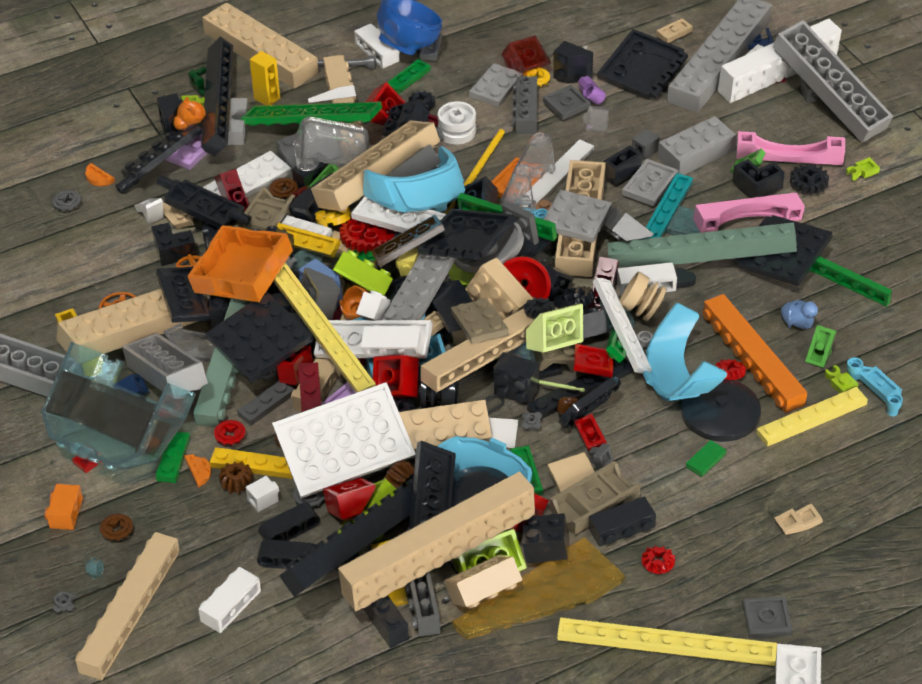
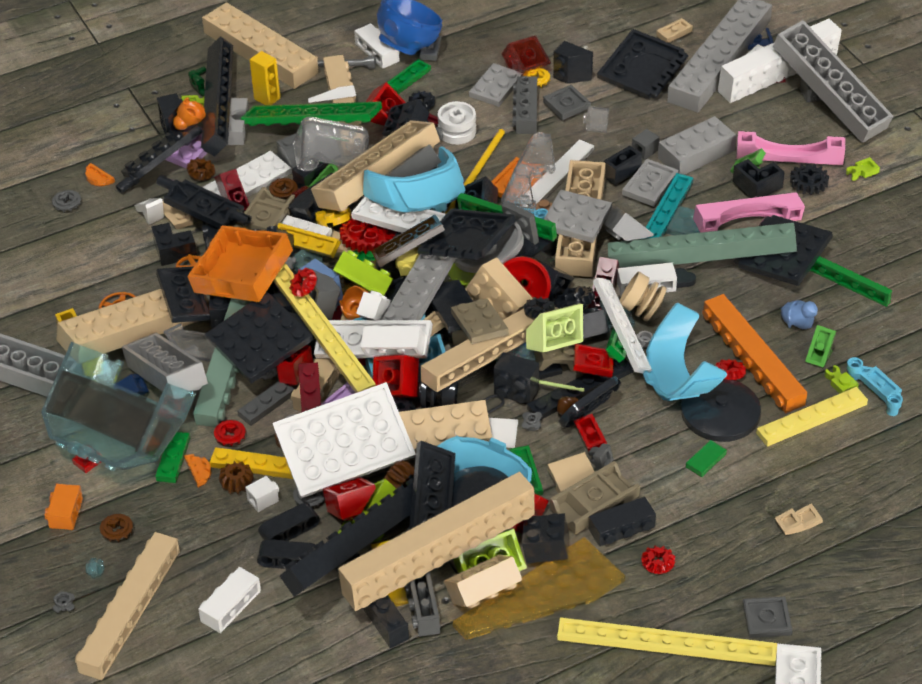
(200, 174): none -> reddish brown gear
(308, 284): none -> red gear
(591, 90): medium lavender piece -> none

